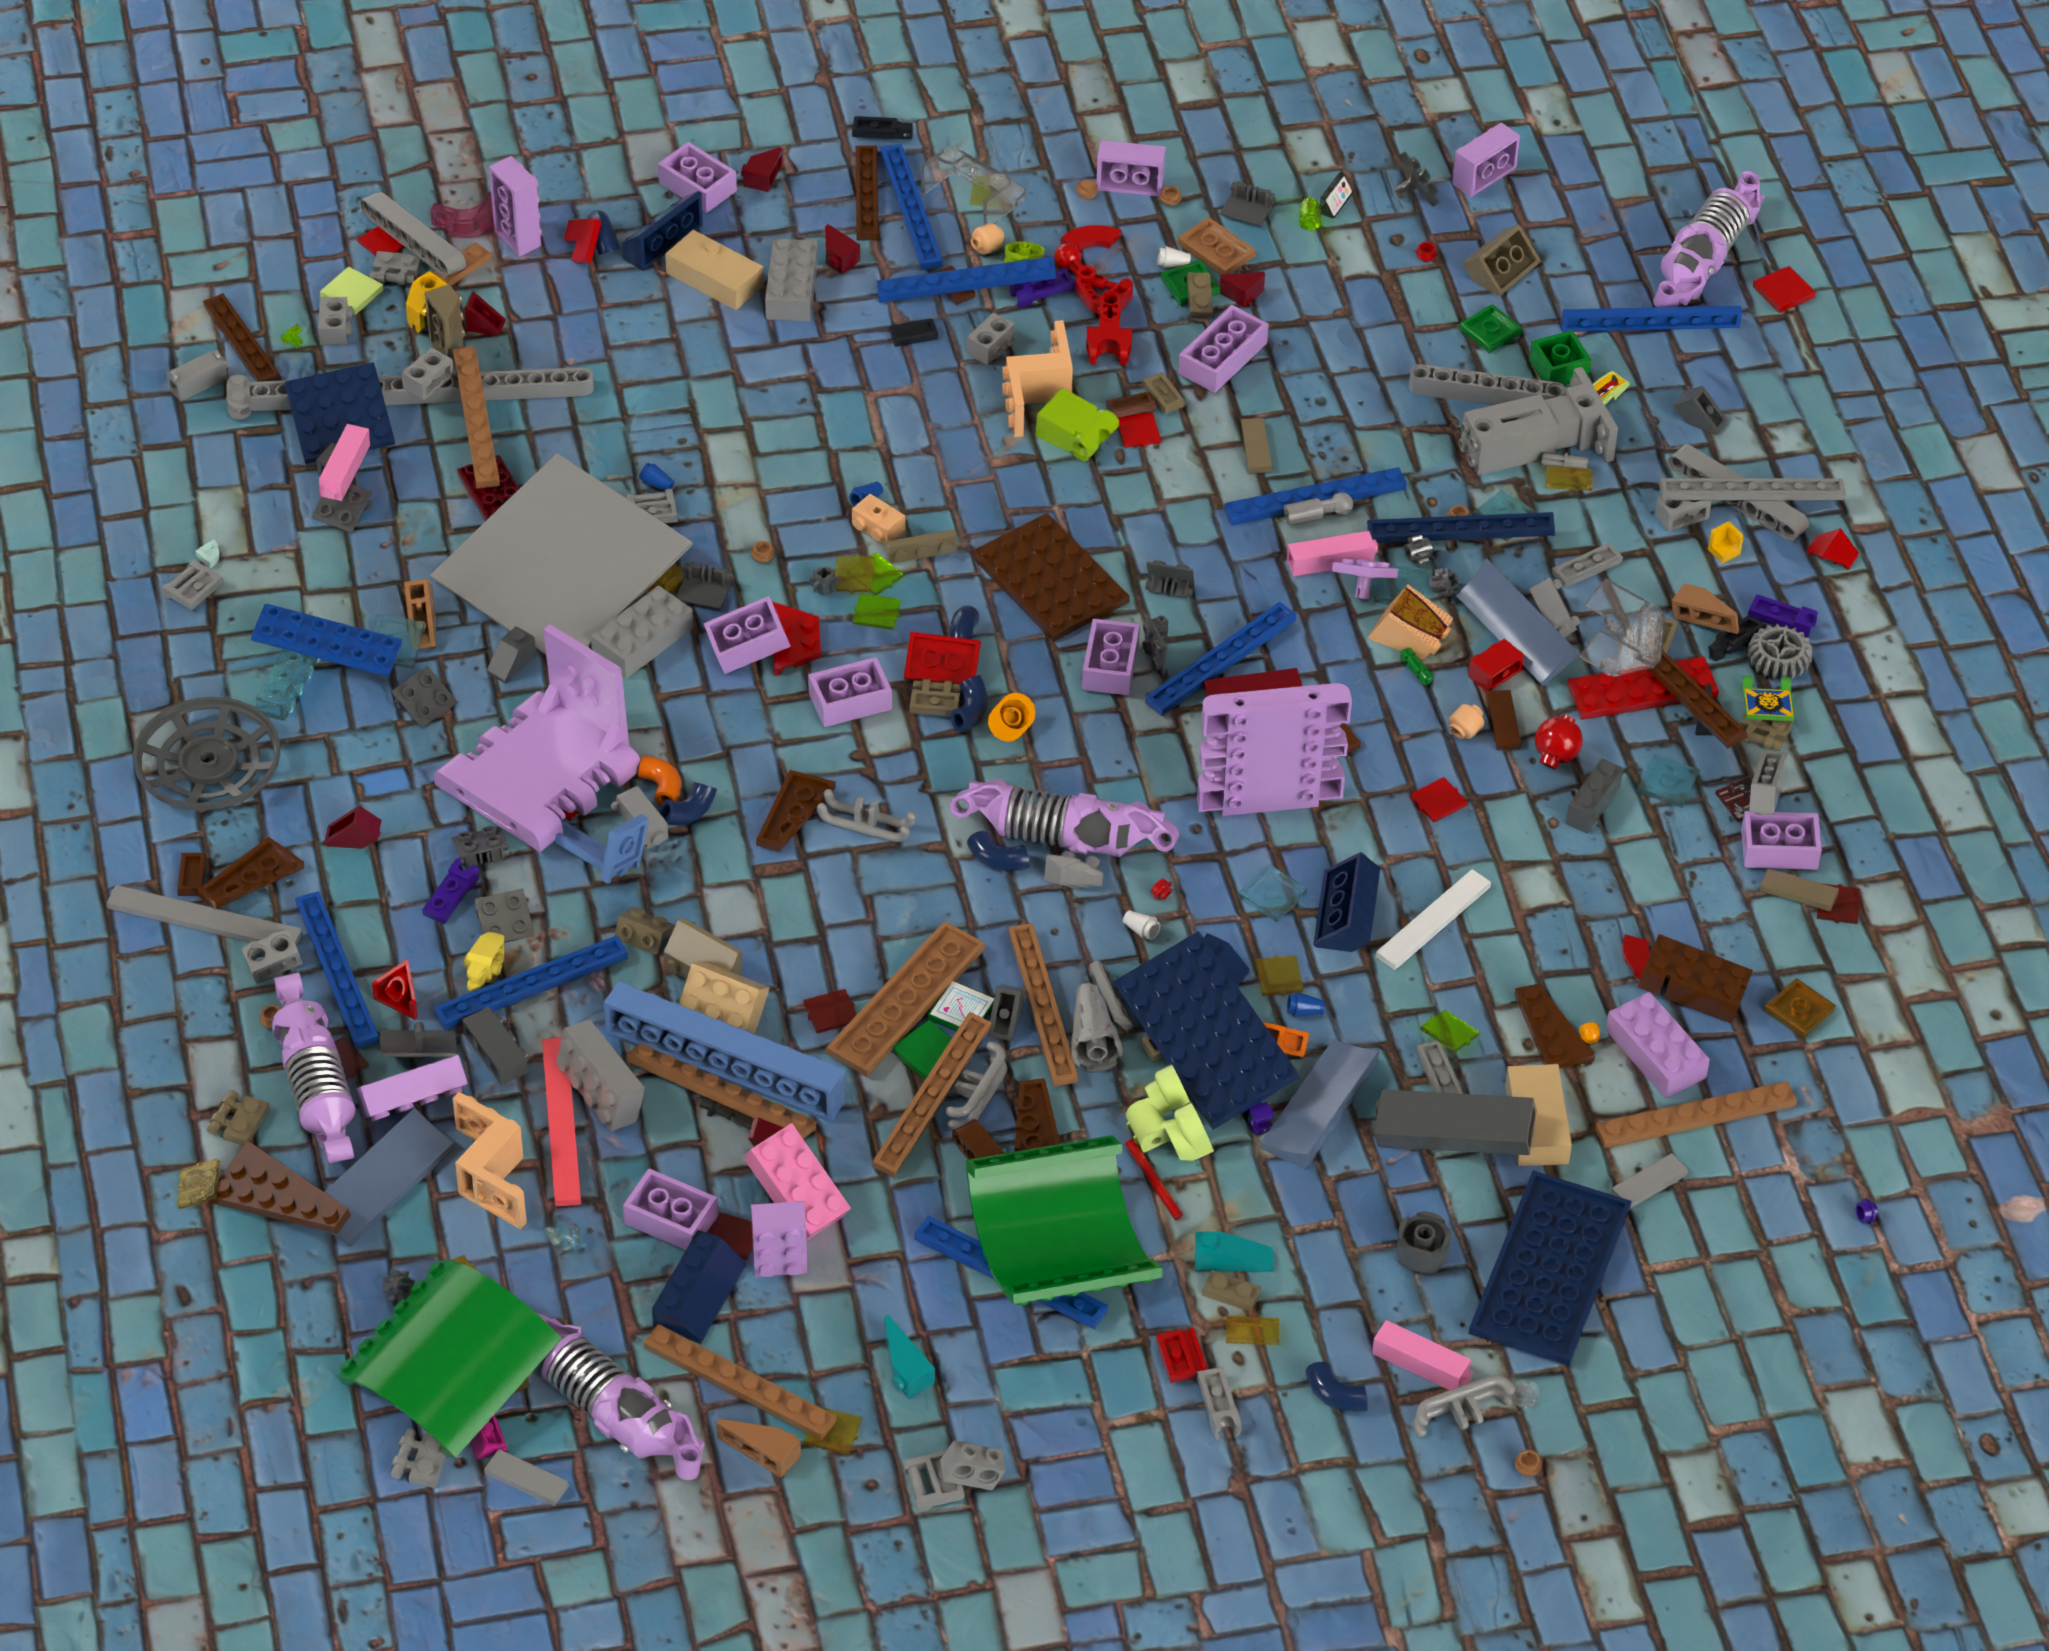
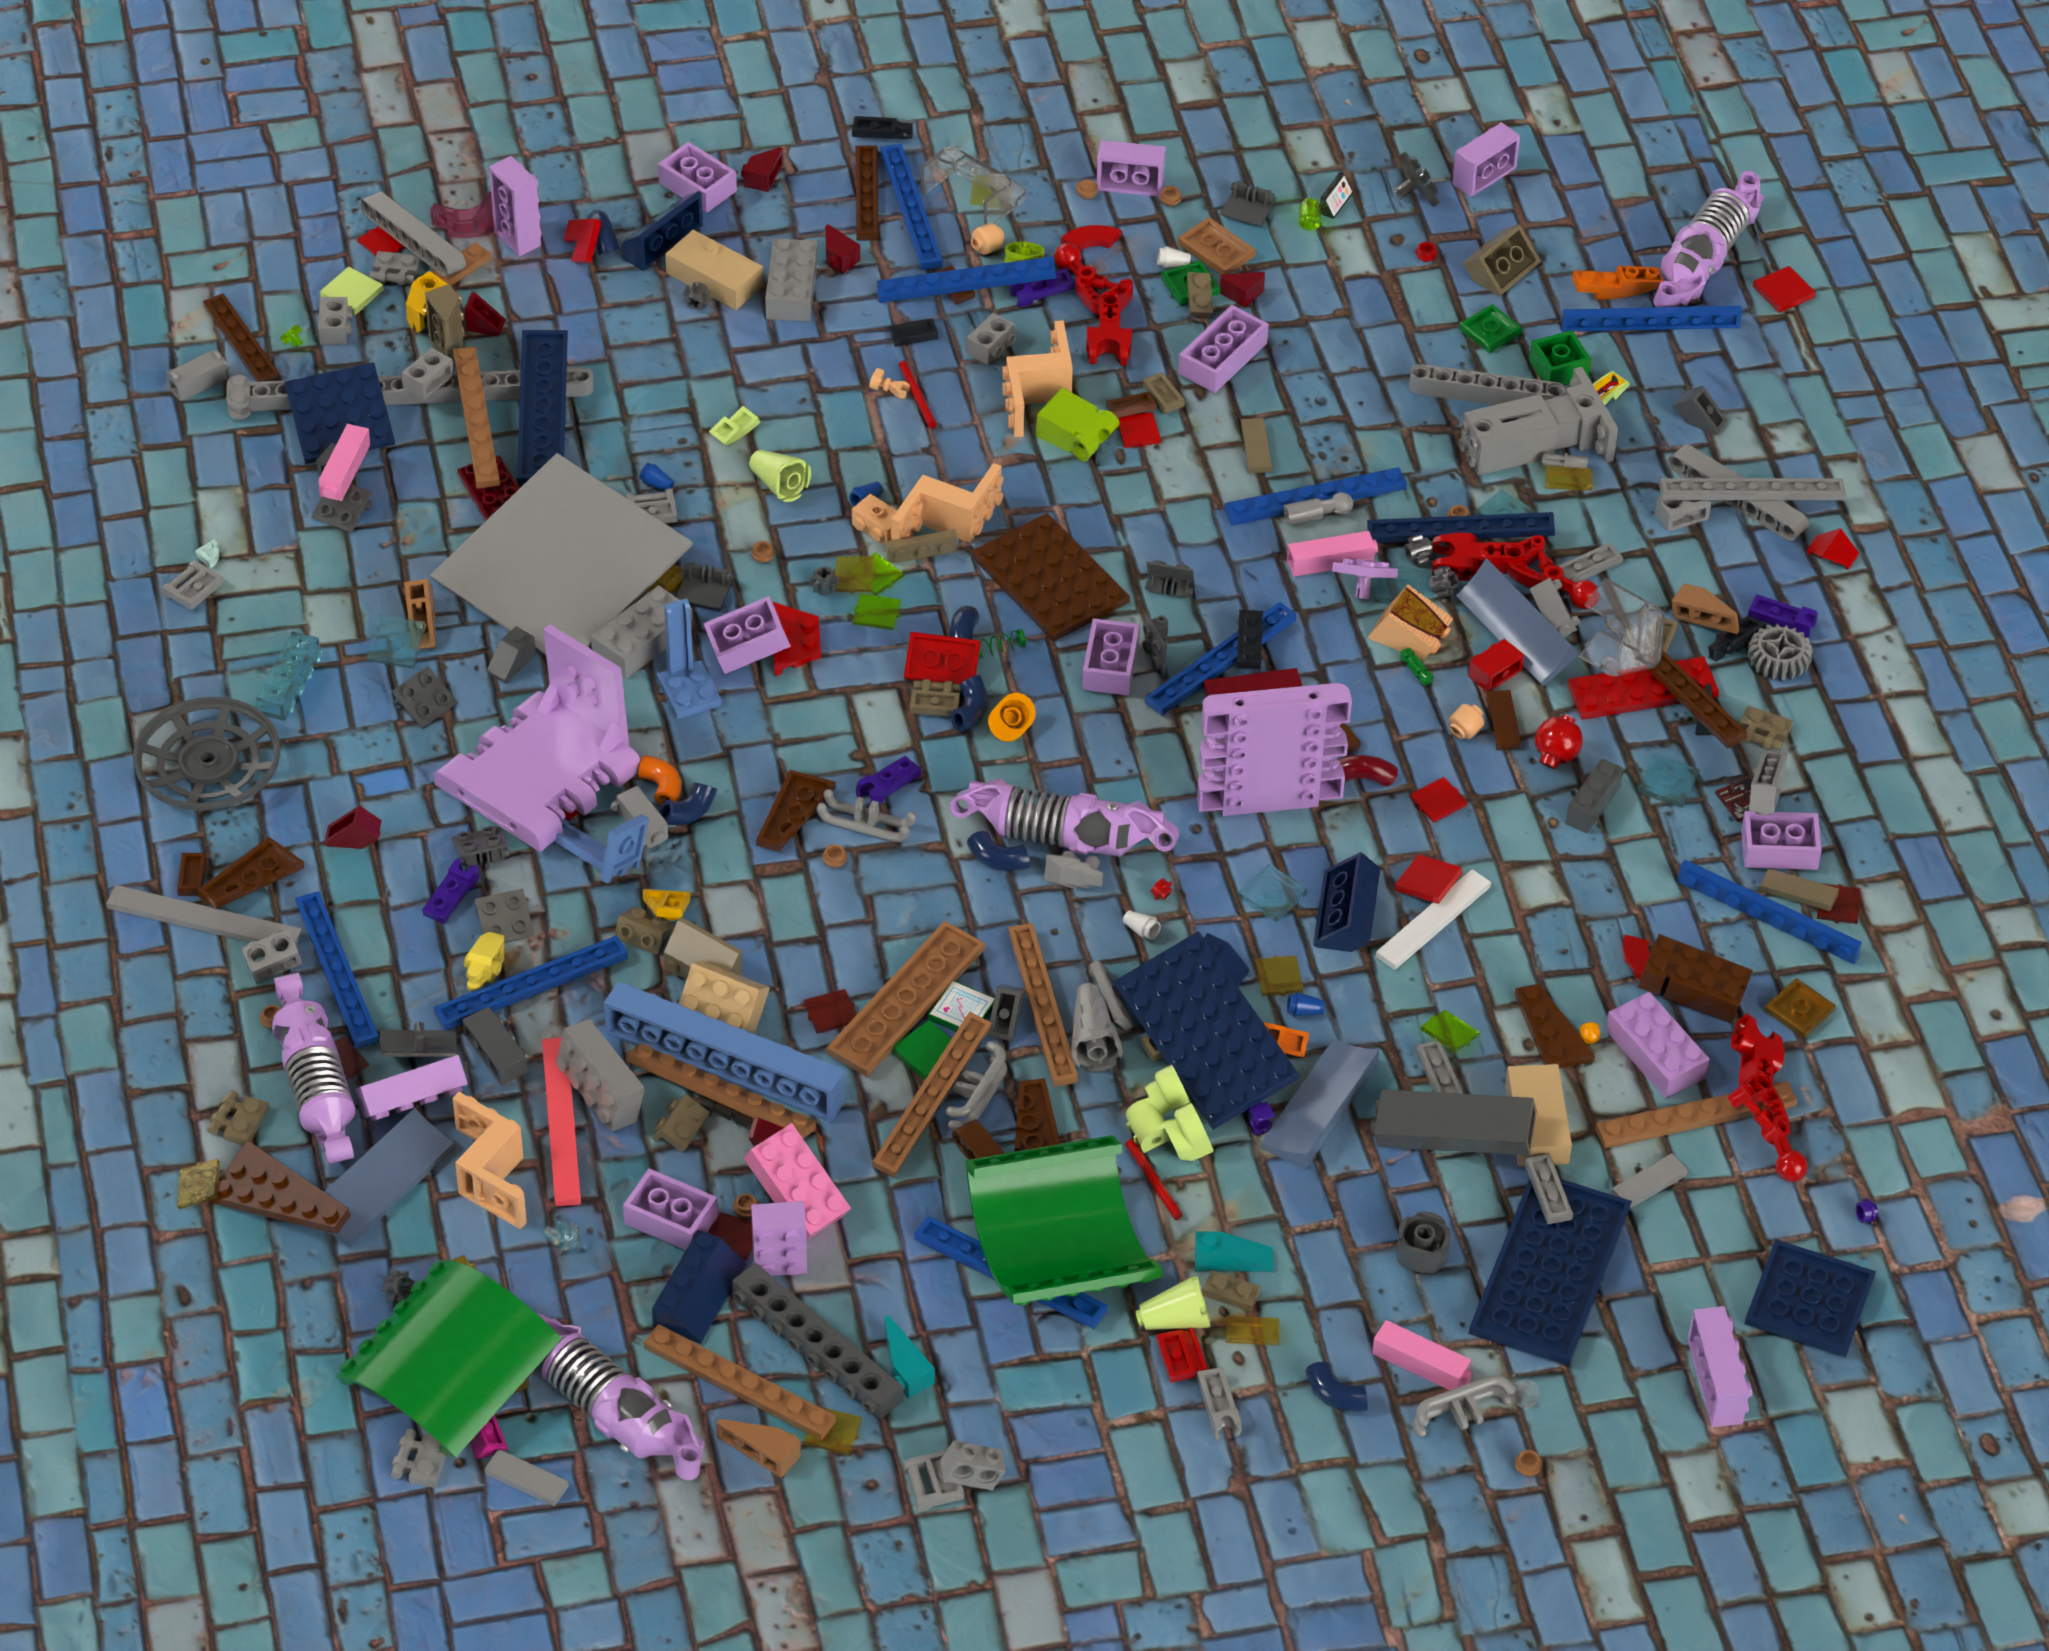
(326, 639): blue bracket -> none
(397, 990): red slope -> none
(541, 399): none -> dark blue plate
(667, 903): none -> yellow wing
(681, 1122): none -> dark tan bracket
(685, 682): none -> medium blue bracket
(697, 295): none -> flat silver gear
(737, 426): none -> yellowish green slope
(743, 1204): none -> medium nougat plate
(766, 1296): none -> dark grey brick
(781, 473): none -> yellowish green cone
(834, 856): none -> medium nougat plate
(850, 692): lavender brick -> none
(888, 780): none -> dark purple plate
(895, 387): none -> light nougat piece
(917, 394): none -> red bar
(948, 507): none -> light nougat bracket
(1019, 633): none -> green piece
(1175, 1308): none -> yellowish green cone
(1249, 639): none -> black plate
(1369, 768): none -> dark red cylinder
(1428, 878): none -> red tile
(1468, 555): none -> red piece
(1548, 1188): none -> light grey tile
(1622, 283): none -> orange slope
(1719, 1366): none -> lavender brick
(1725, 542): yellow panel -> none
(1759, 1062): none -> red piece
(1768, 703): flag -> none
(1769, 911): none -> blue plate
(1810, 1298): none -> dark blue plate

